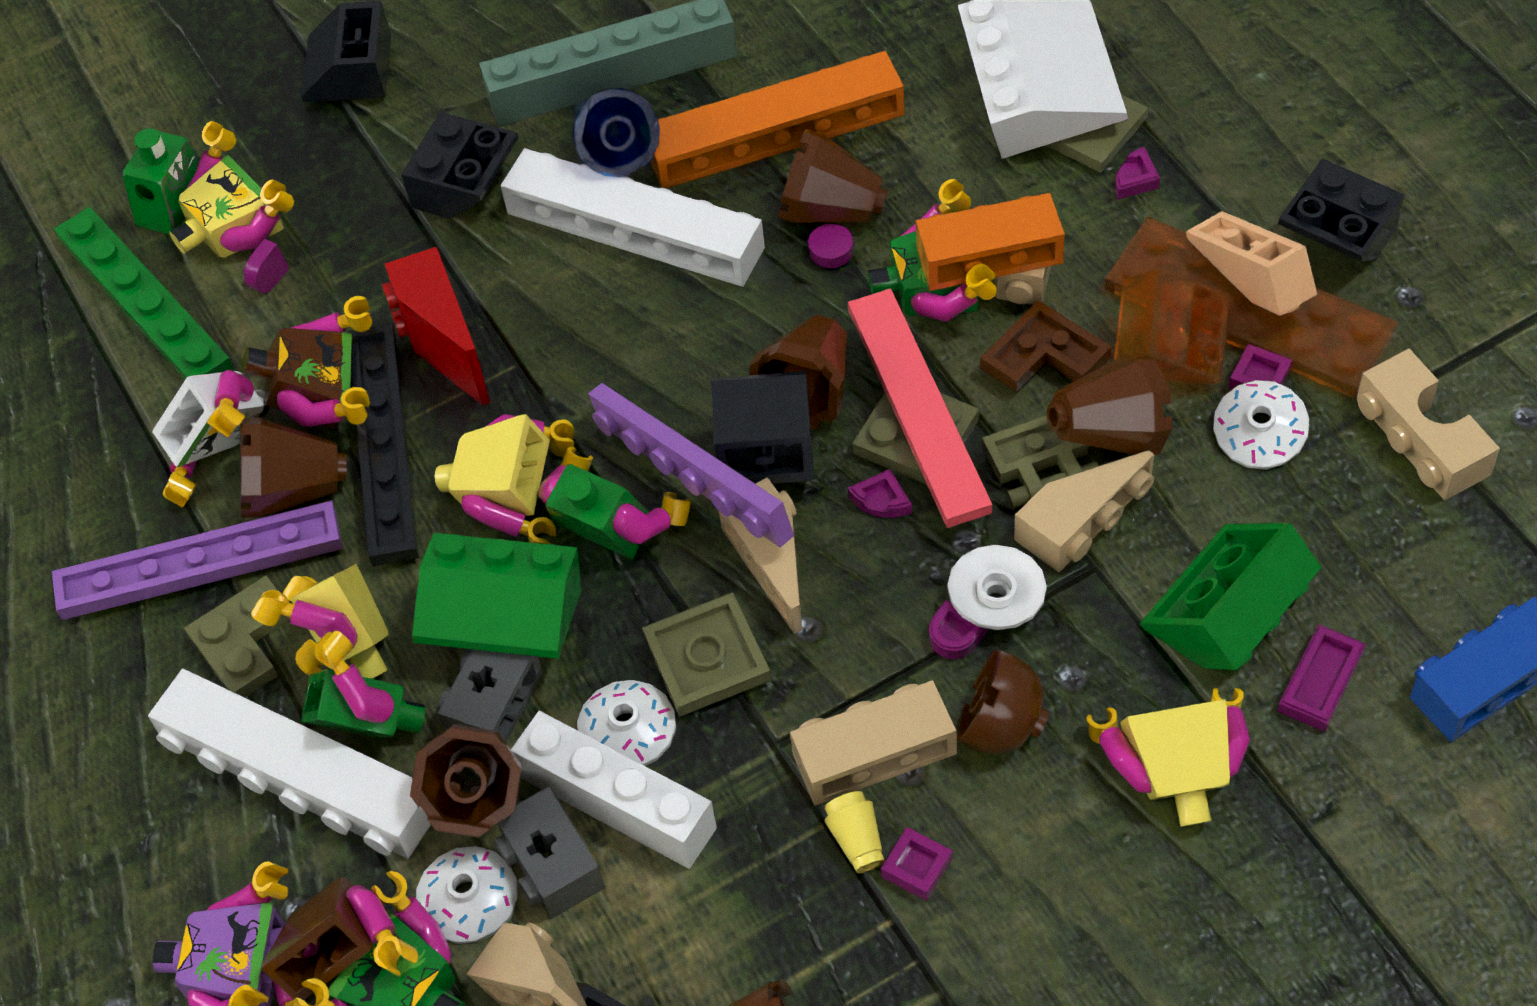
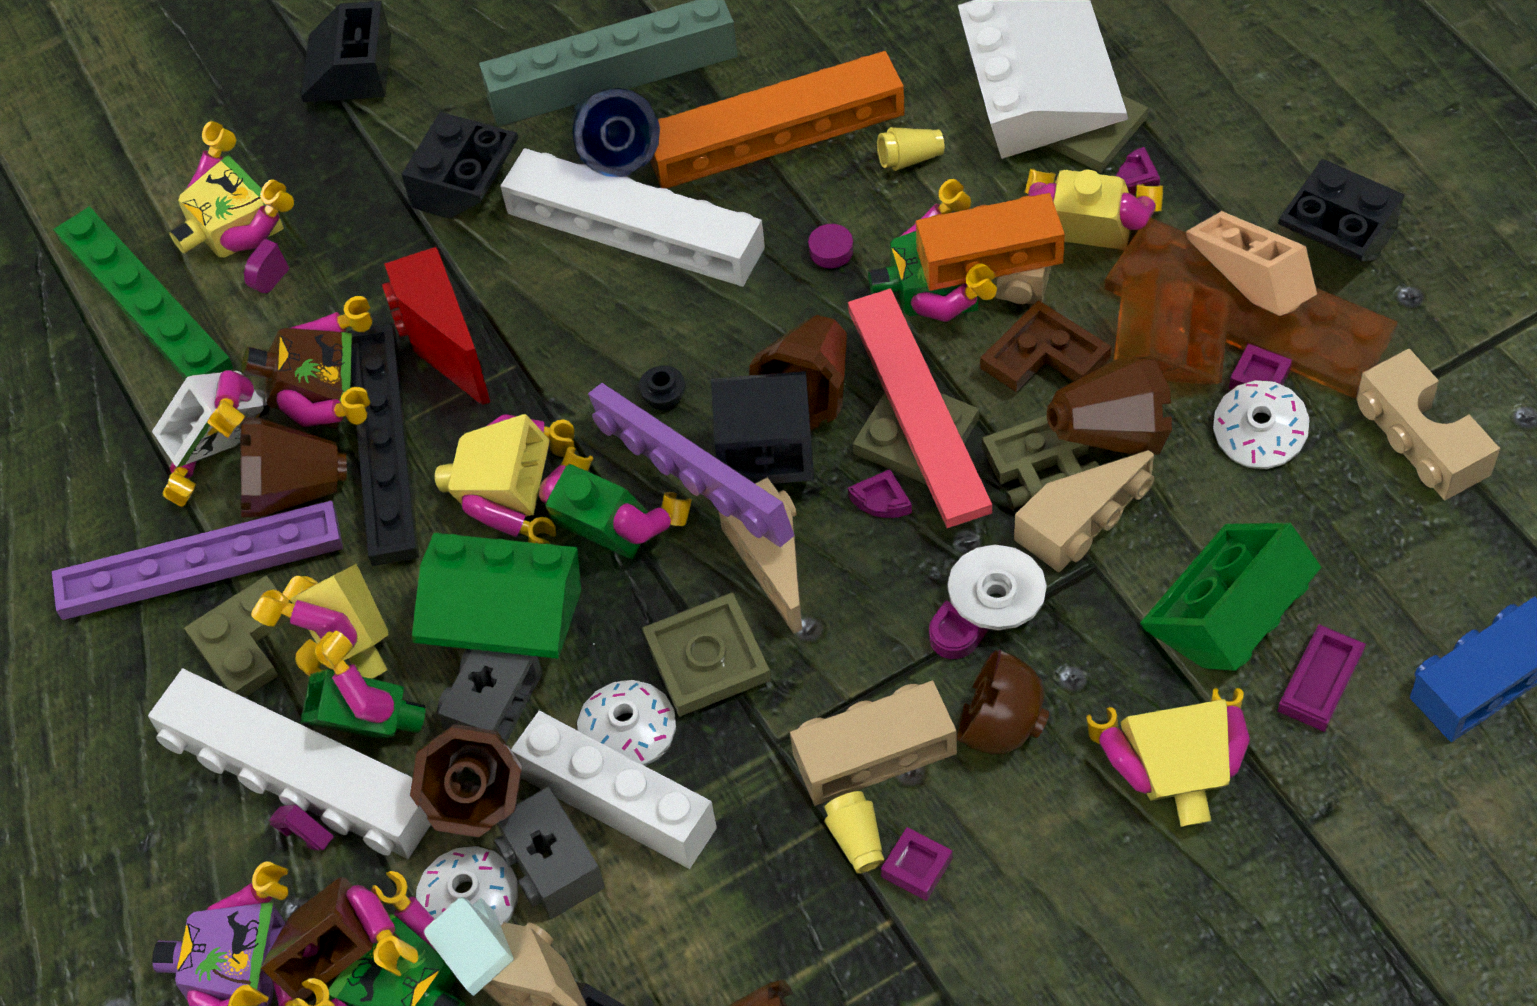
(157, 177): green torso -> none
(294, 819): none -> magenta tile
(470, 942): none -> light aqua slope
(662, 396): none -> black plate
(830, 185): reddish brown cone -> none
(908, 146): none -> light yellow cone
(1096, 206): none -> light yellow torso

